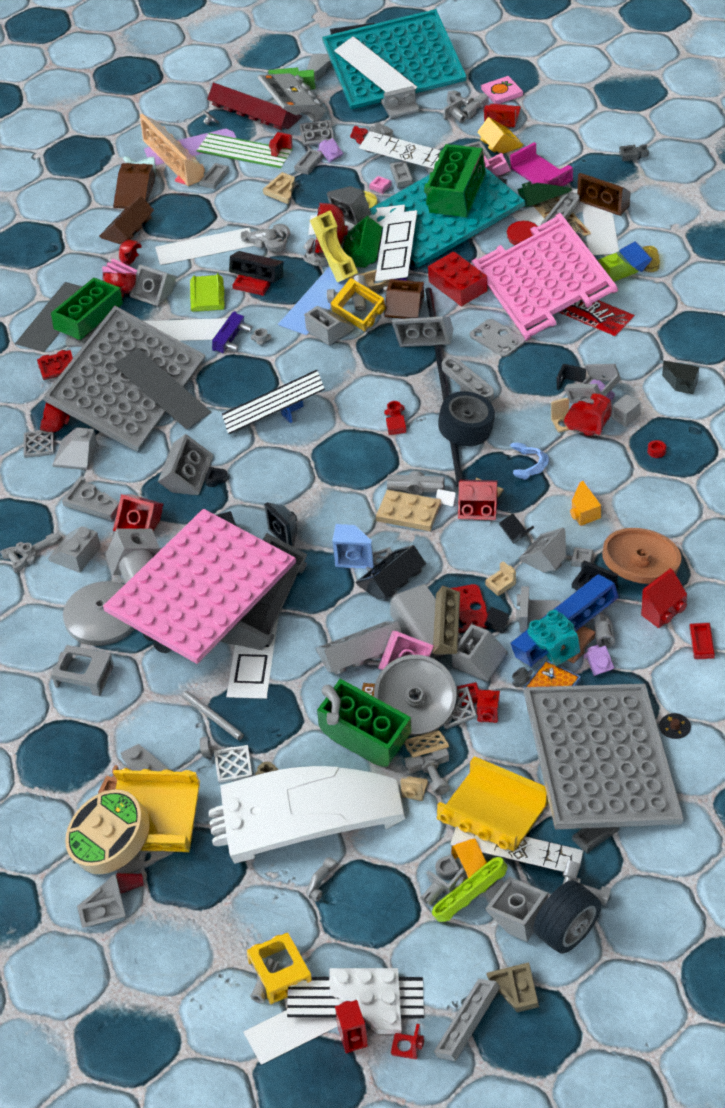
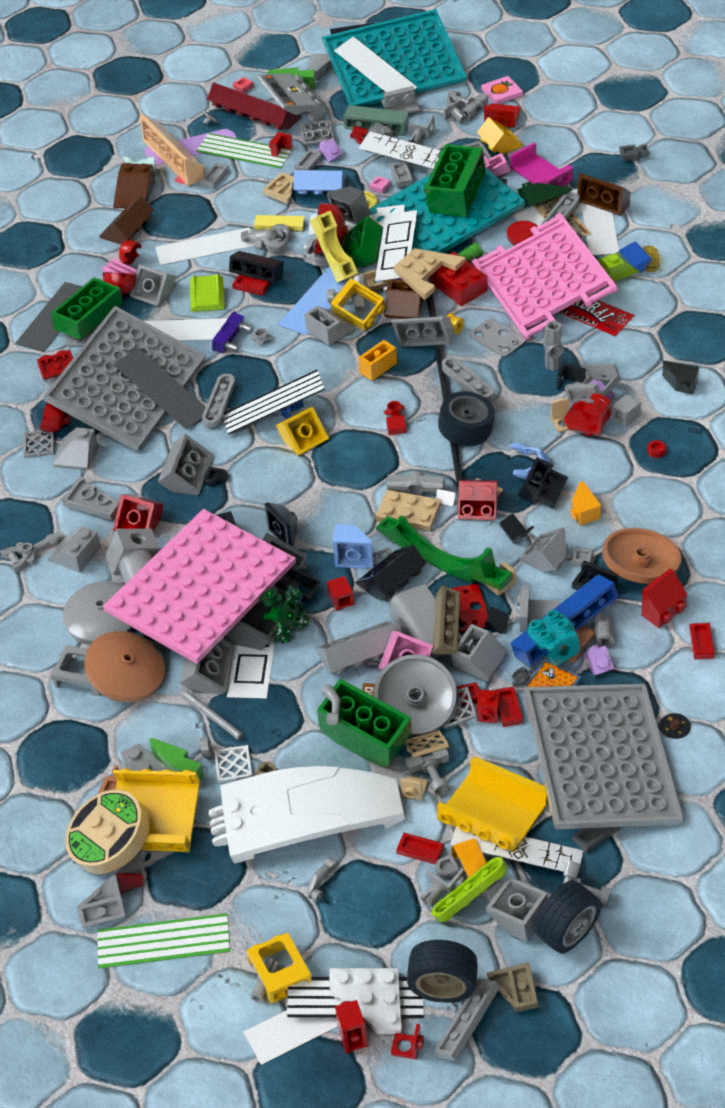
(124, 666): none -> nougat dish
(163, 940): none -> sticker
(174, 757): none -> bright green slope
(211, 672): none -> light grey slope
(218, 400): none -> light grey plate
(243, 85): none -> coral tile
(286, 613): none -> dark green plant
(294, 223): none -> light yellow tile
(300, 578): none -> black piece
(302, 431): none -> yellow slope
(318, 181): none -> light blue slope
(340, 593): none -> red brick
(366, 117): none -> sand green brick
(377, 360): none -> light orange brick
(420, 131): none -> light grey bracket
(420, 848): none -> red tile
(421, 264): none -> tan wing
(442, 971): none -> black wheel
(458, 323): none -> yellow wheel
(468, 569): none -> green slope
(472, 252): none -> bright green piece
(509, 707): none -> red tile
(533, 485): none -> black brick
(553, 345): none -> light grey piece

